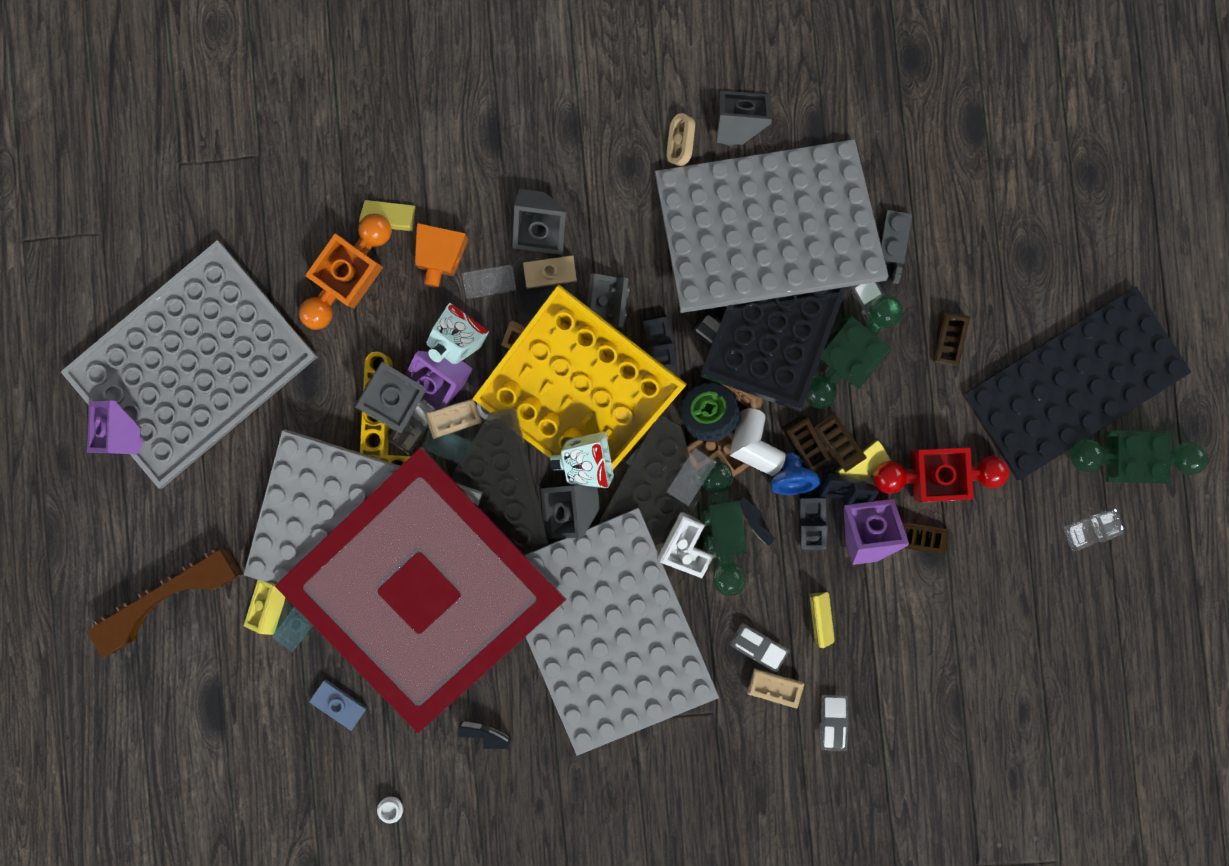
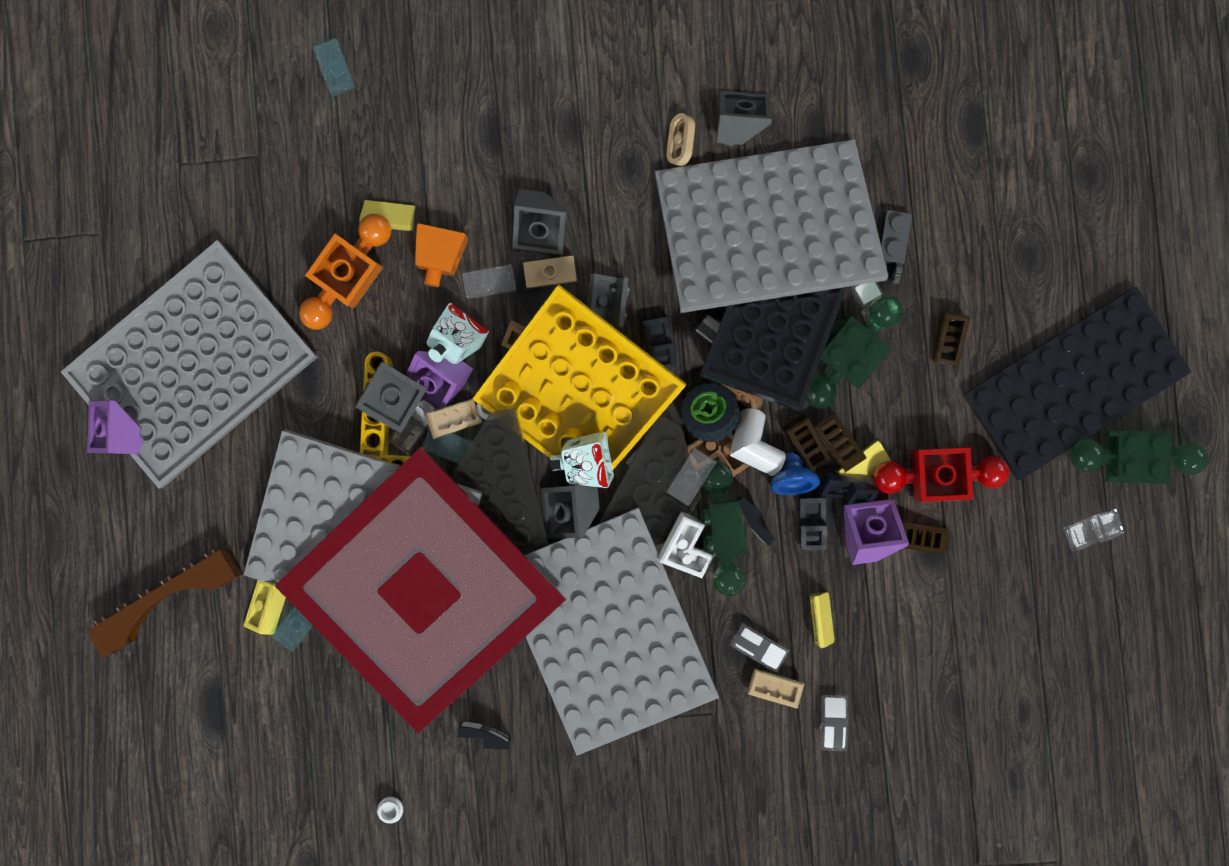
(334, 67): none -> clear light blue plate
(338, 705): sand blue plate -> none

